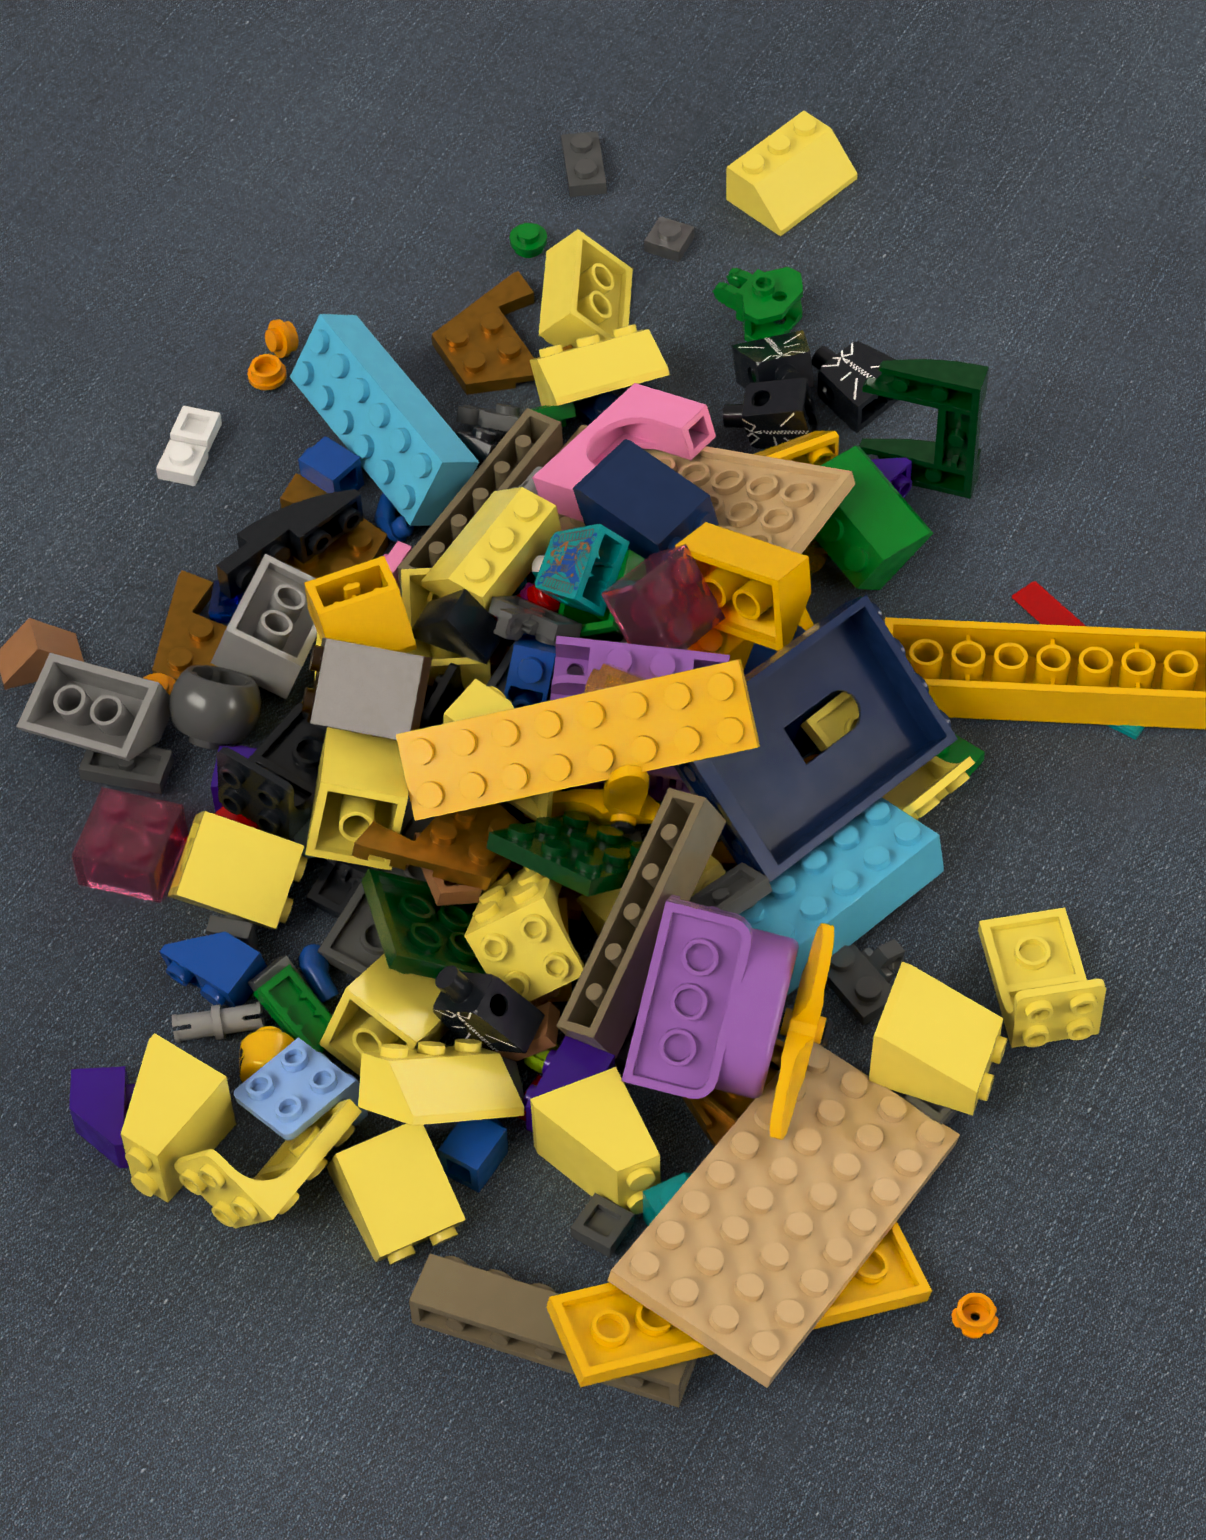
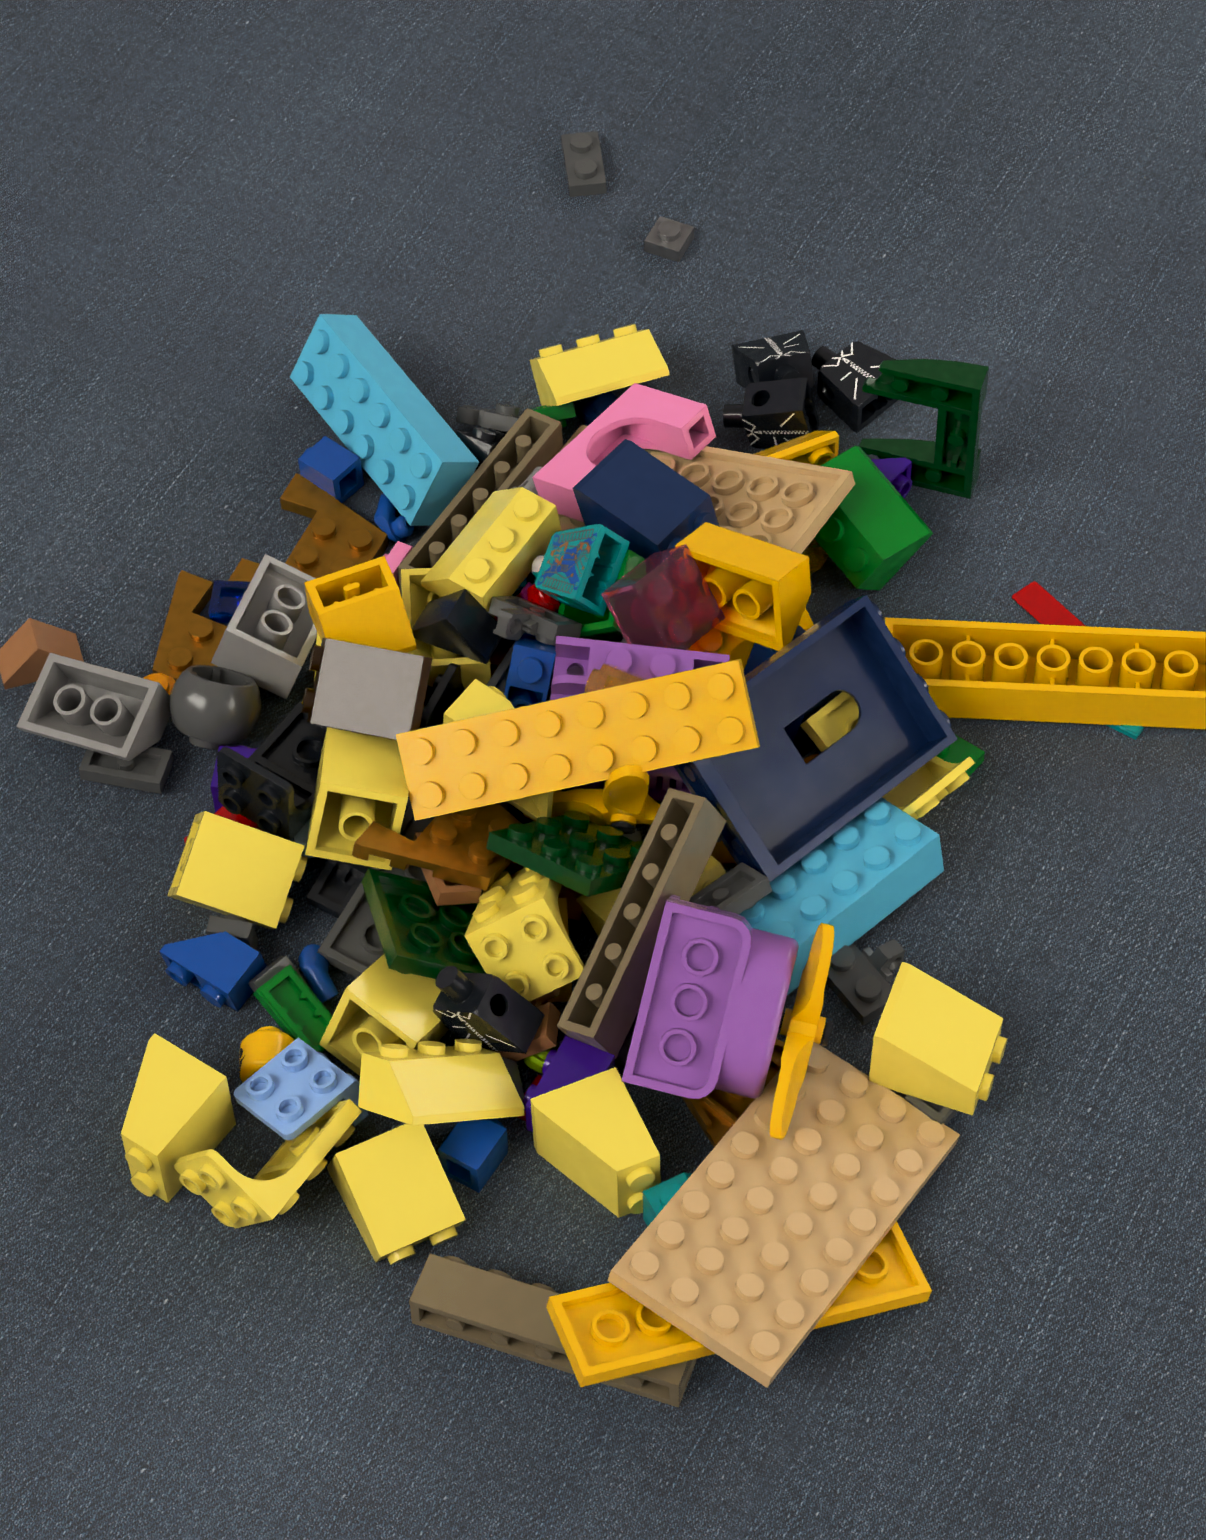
(100, 1107): dark purple slope -> none
(130, 844): clear pink brick -> none
(182, 462): white plate -> none
(196, 426): white plate -> none
(217, 1022): light grey pin -> none
(266, 372): light orange plate -> none
(281, 338): light orange plate -> none
(295, 531): black slope -> none
(483, 345): pearl gold wing -> none
(528, 240): green plate -> none
(583, 291): light yellow slope -> none
(602, 1225): dark grey plate -> none
(762, 300): green hinge -> none
(789, 174): light yellow slope -> none
(979, 1305): light orange plate -> none
(1041, 978): light yellow bracket -> none

